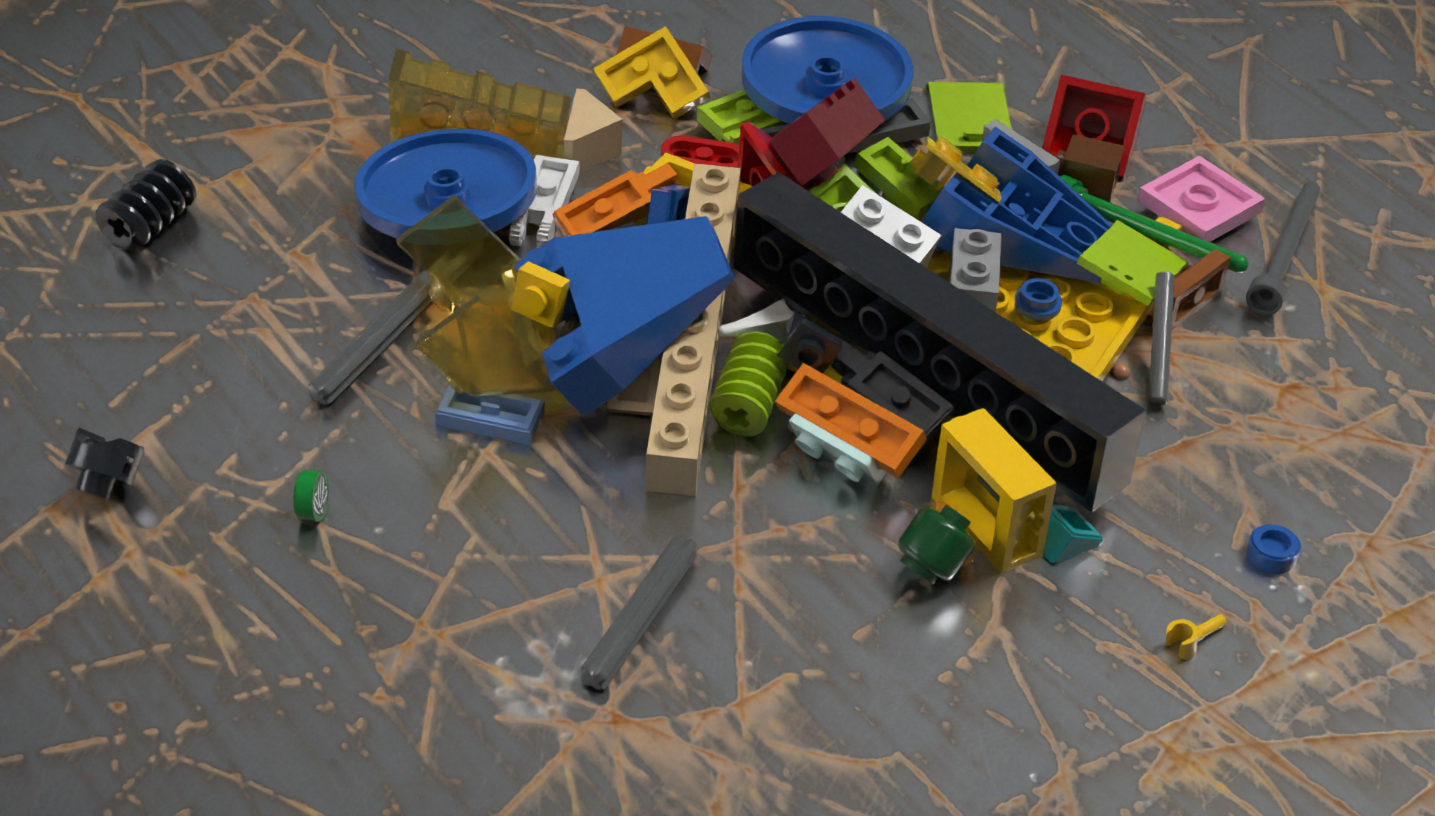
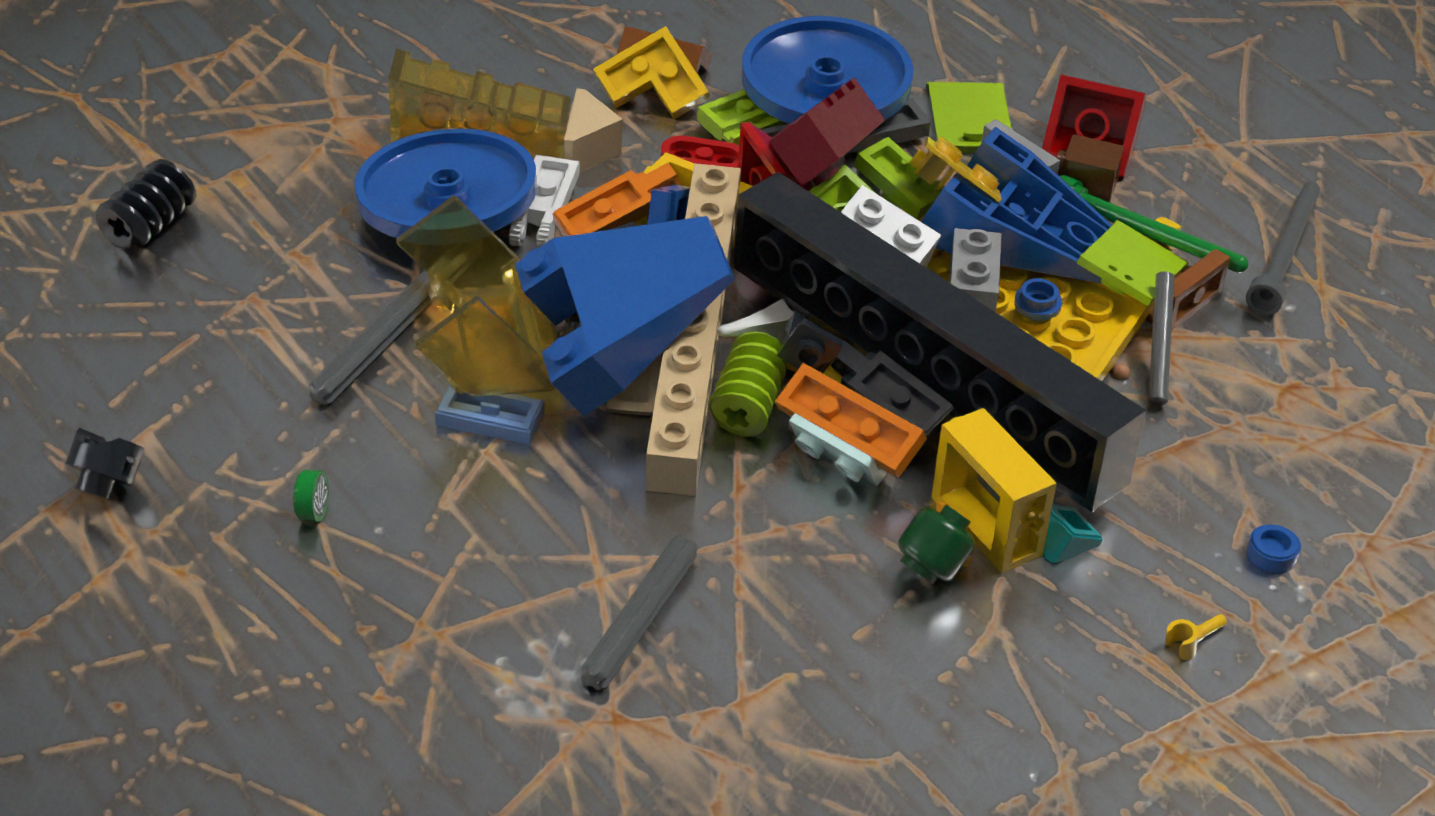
(540, 294): yellow plate -> none
(1201, 199): bright pink plate -> none

